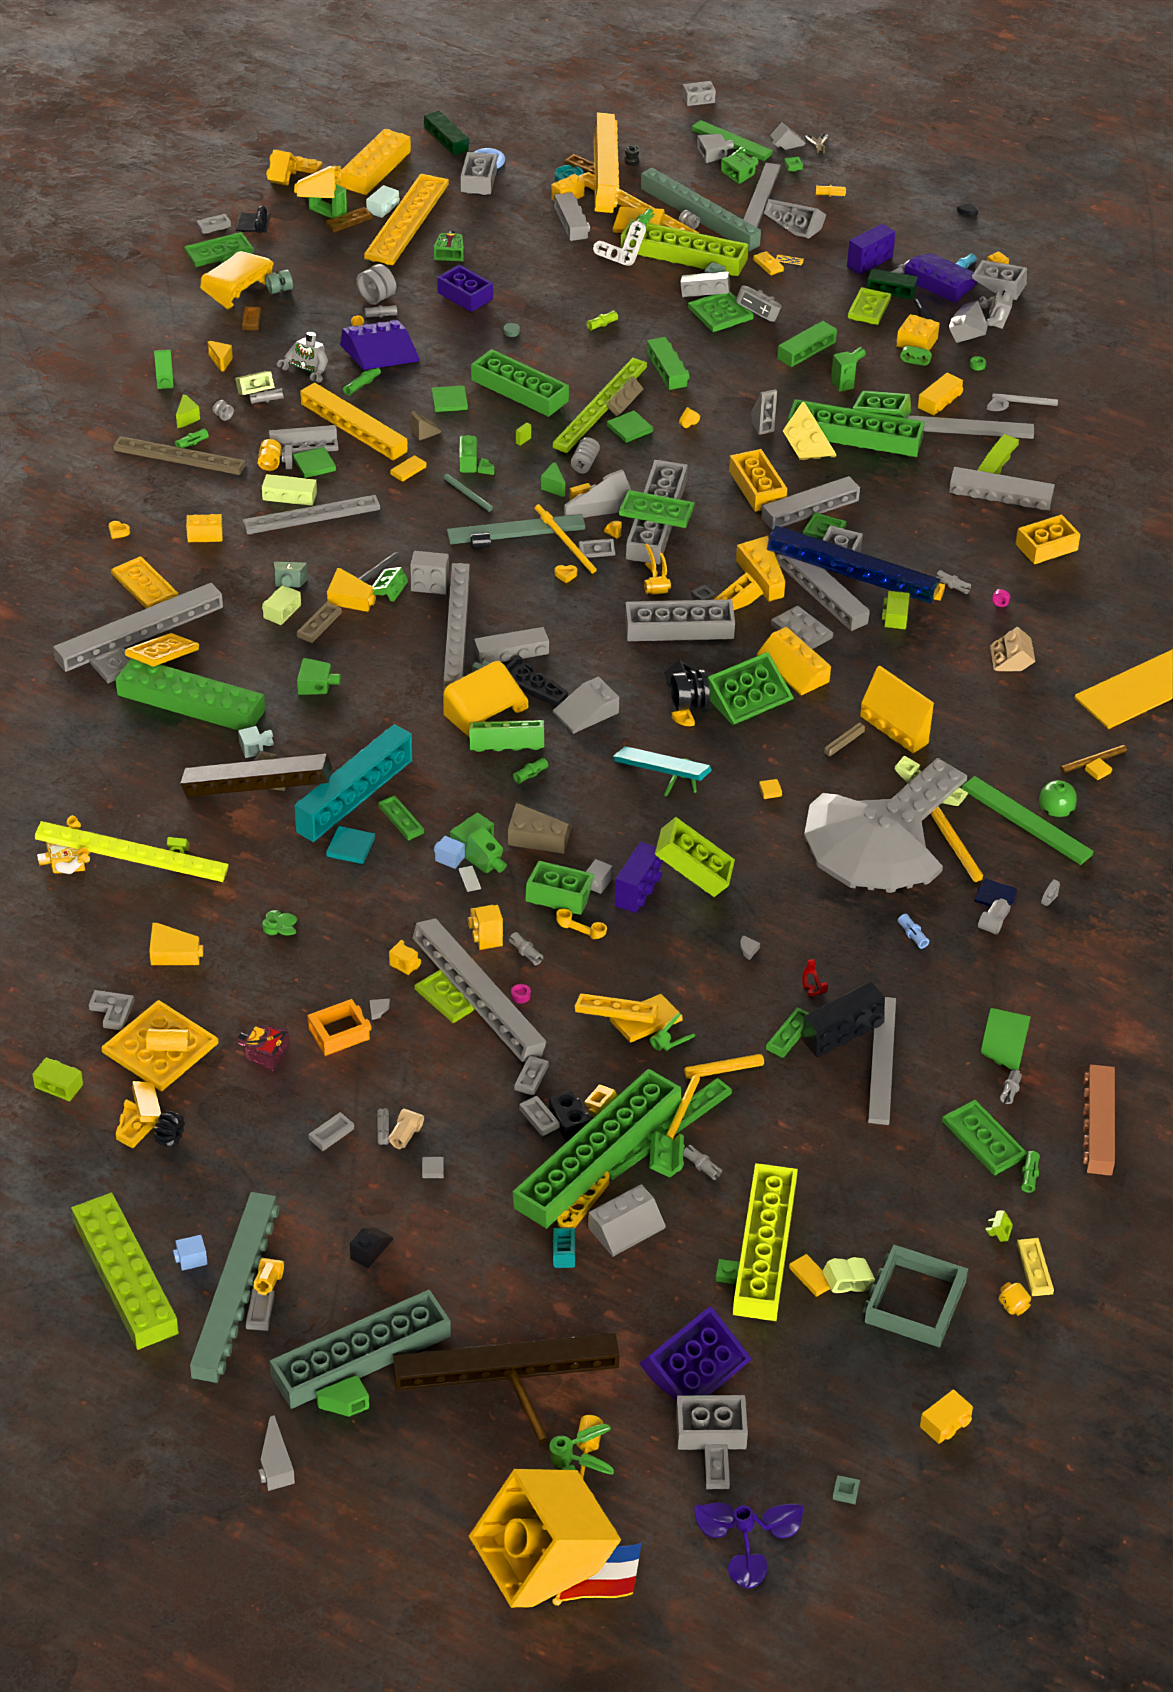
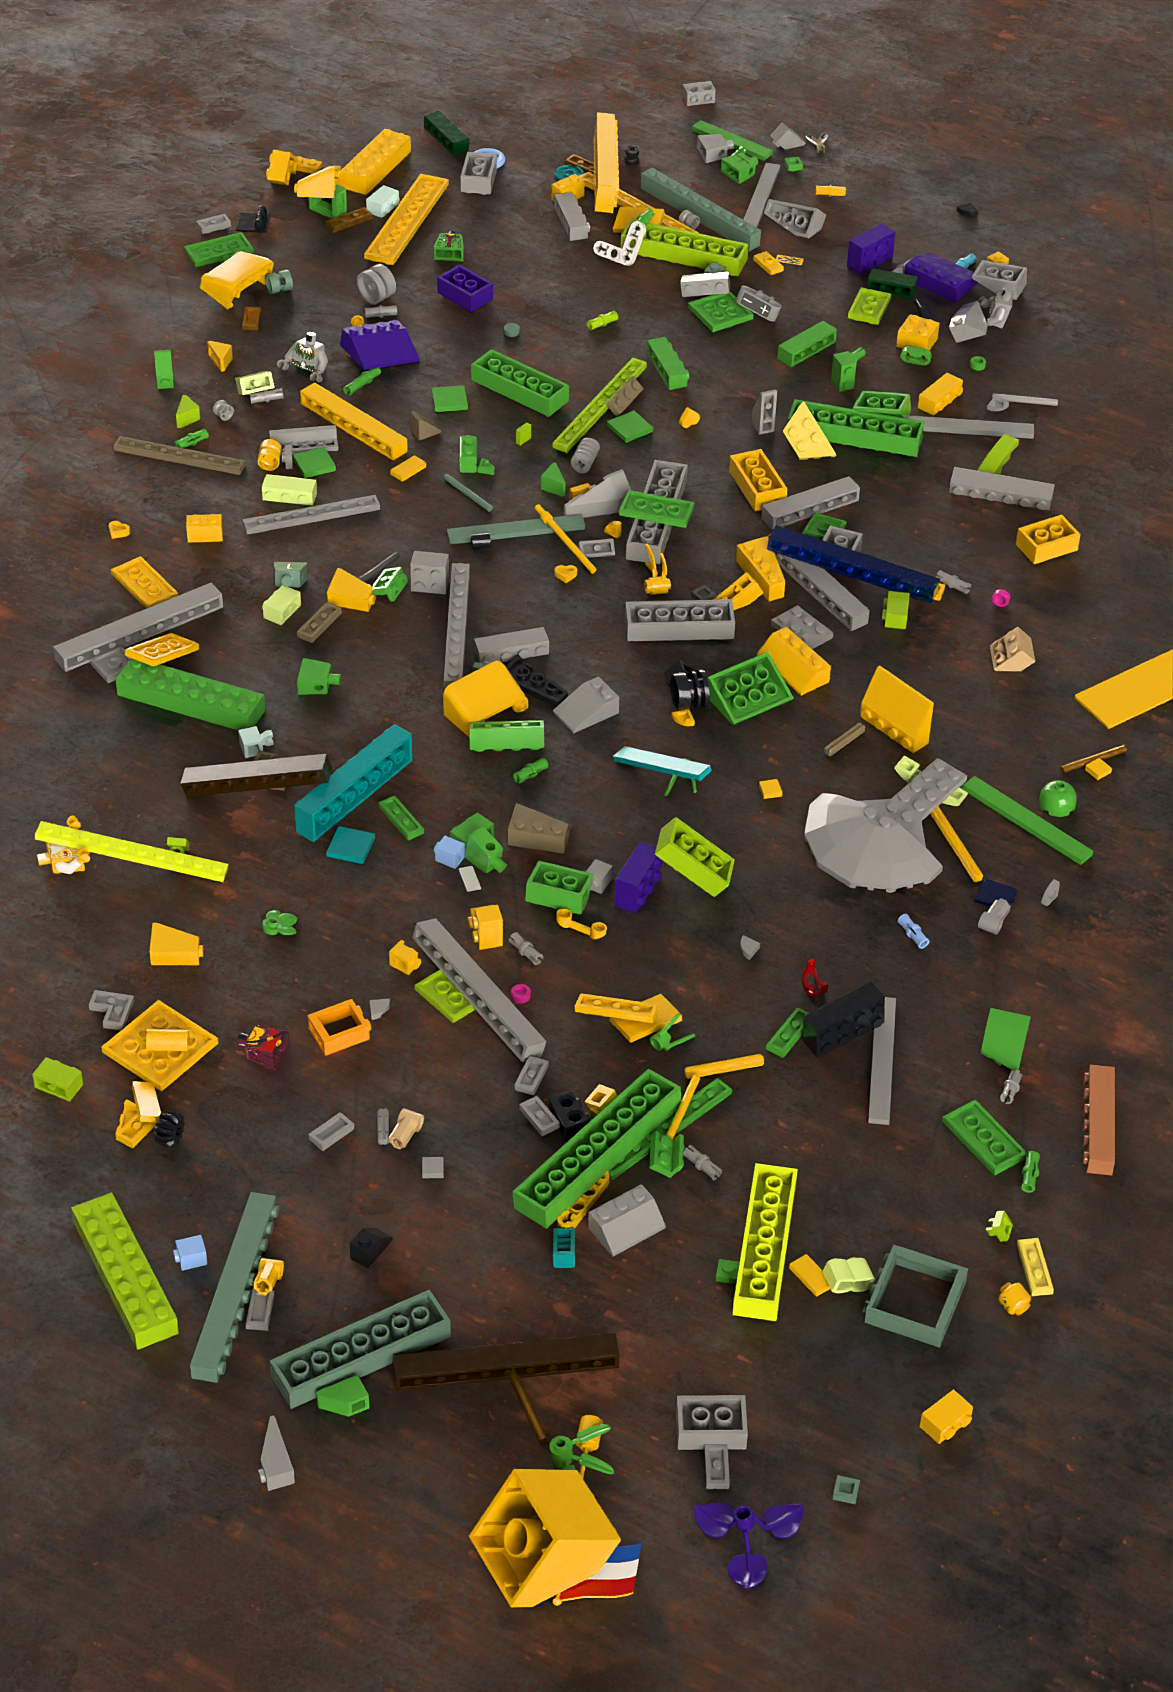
(696, 1357): dark purple slope -> none

